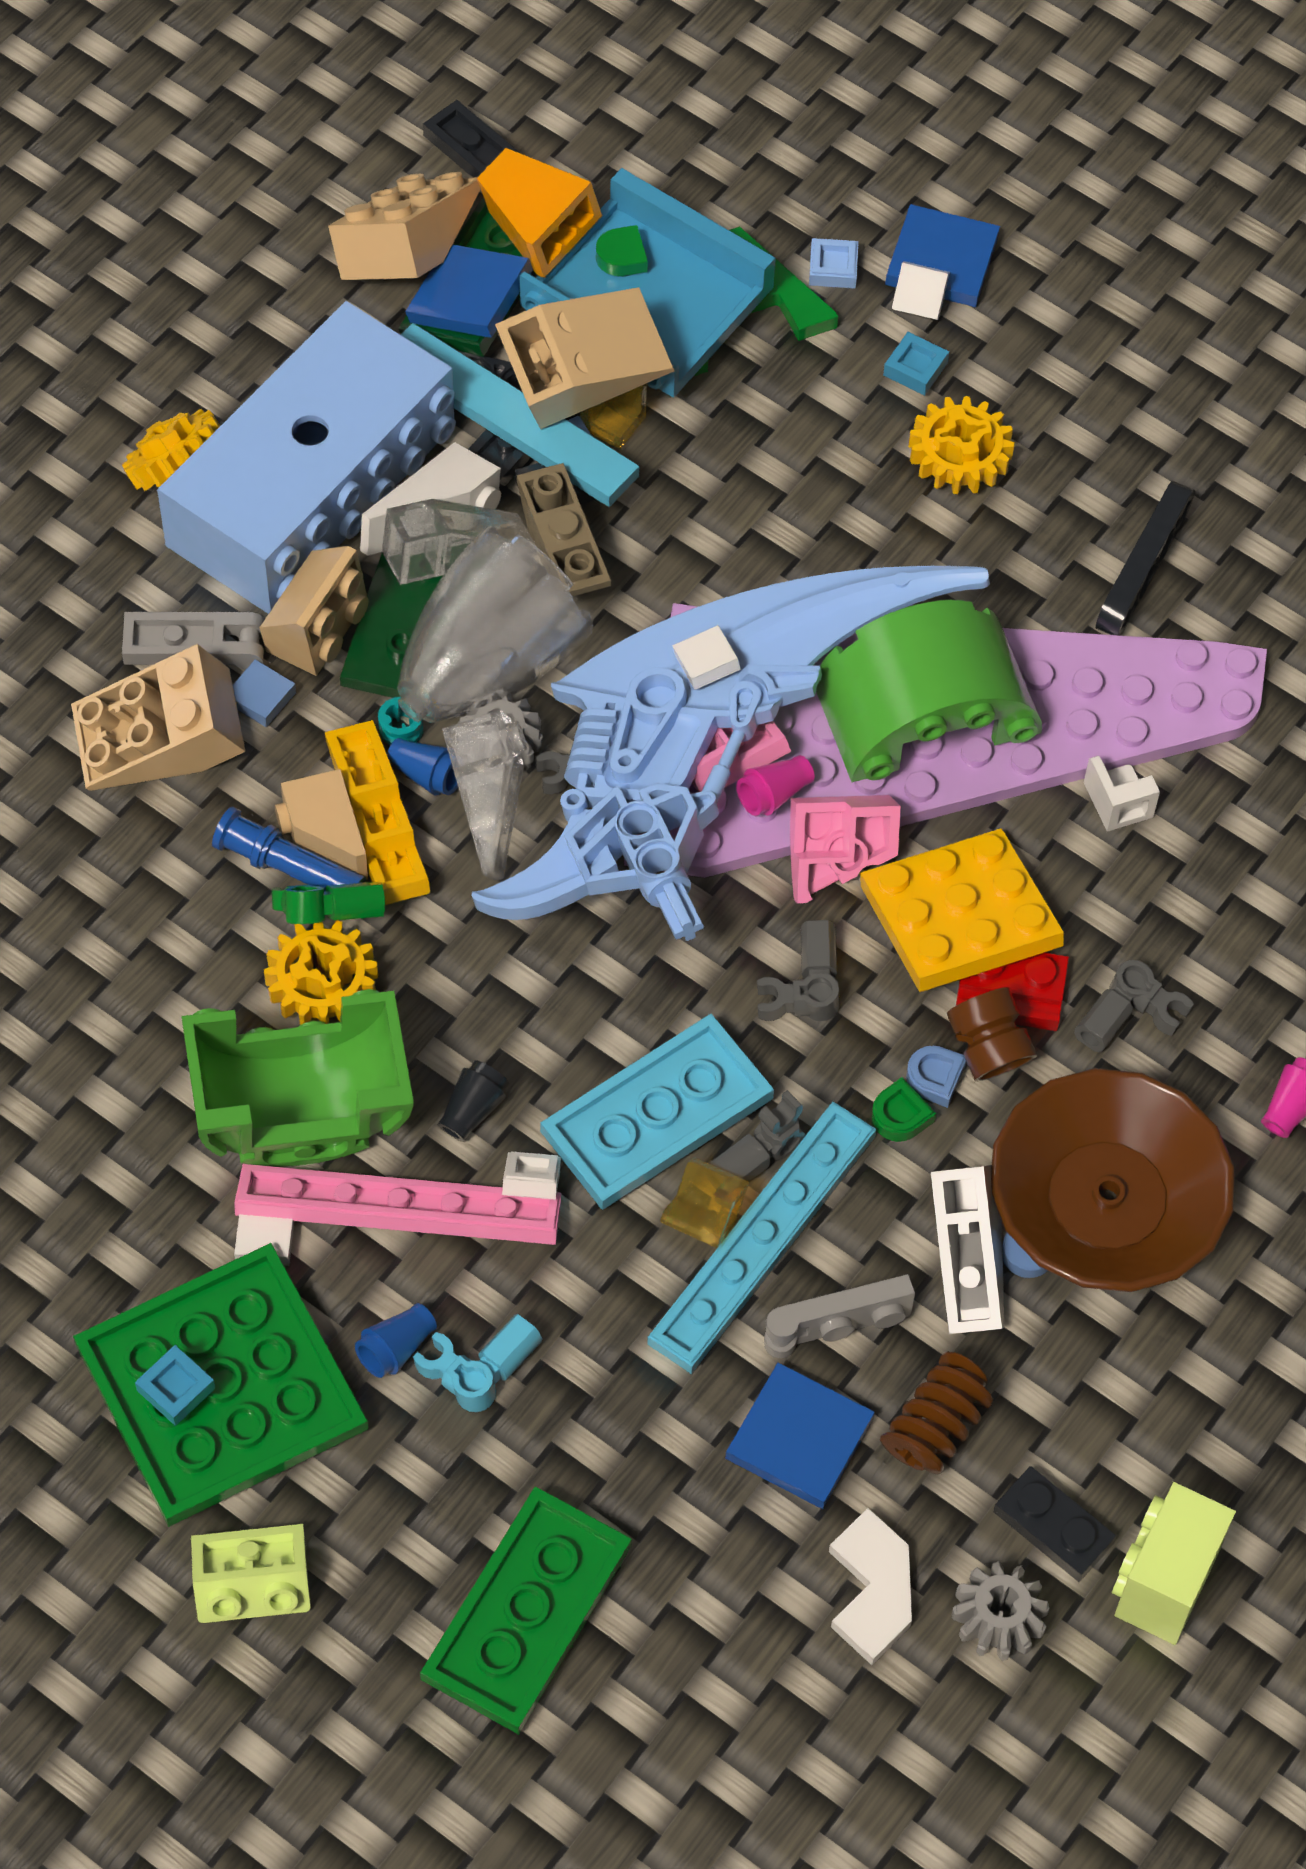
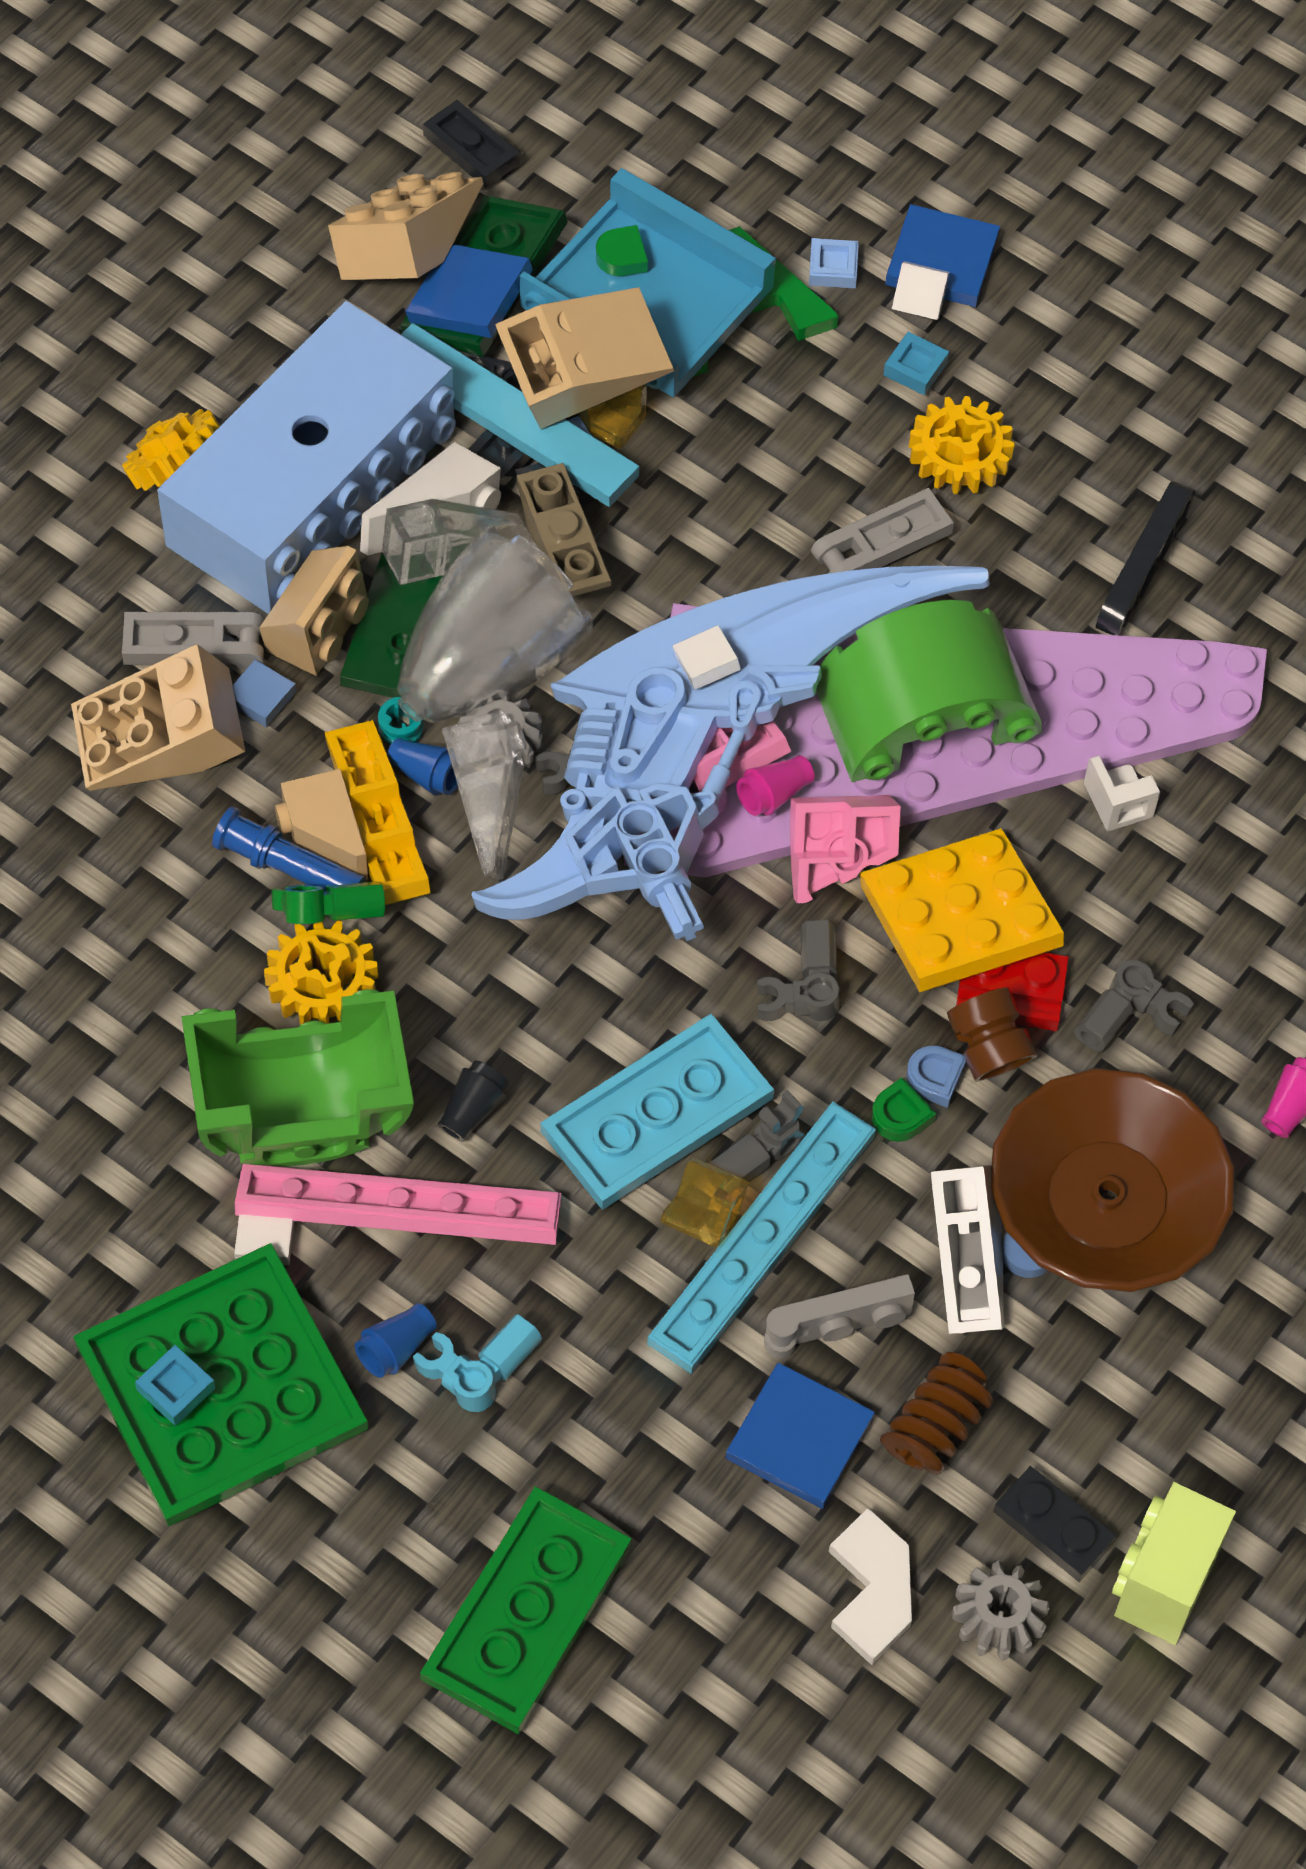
(250, 1573): yellowish green bracket -> none
(531, 1175): white tile -> none
(538, 207): light orange slope -> none
(885, 534): none -> light grey plate

